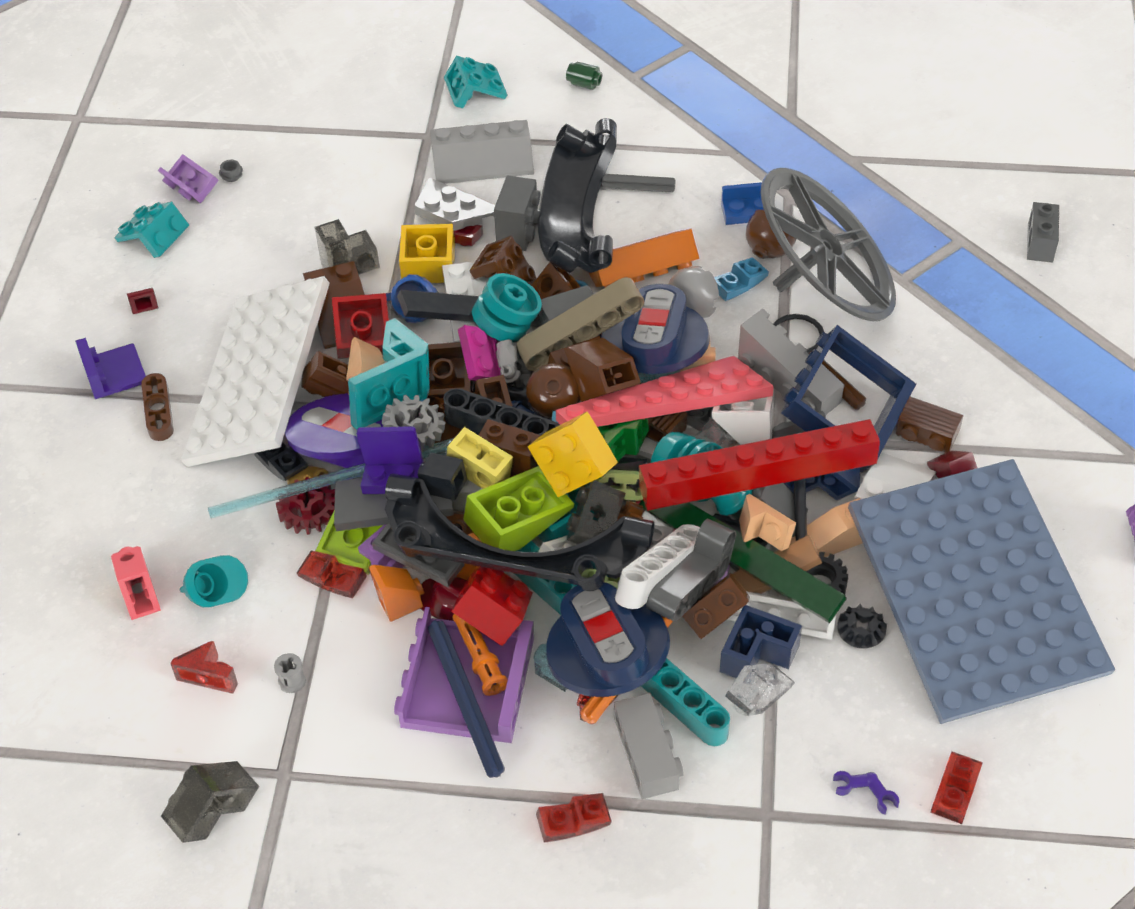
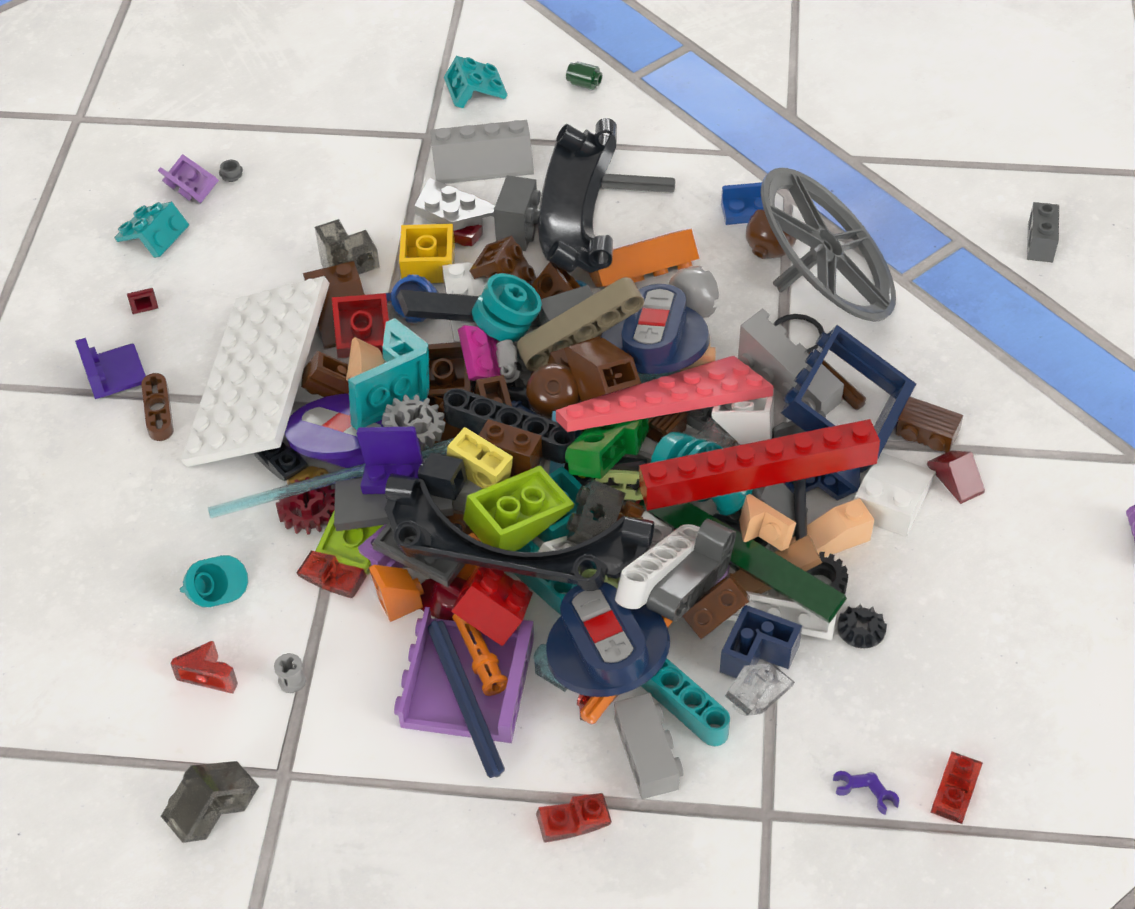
(130, 570): coral torso -> none
(572, 454): yellow brick -> none
(742, 278): dark azure slope -> none
(979, 590): sand blue plate -> none

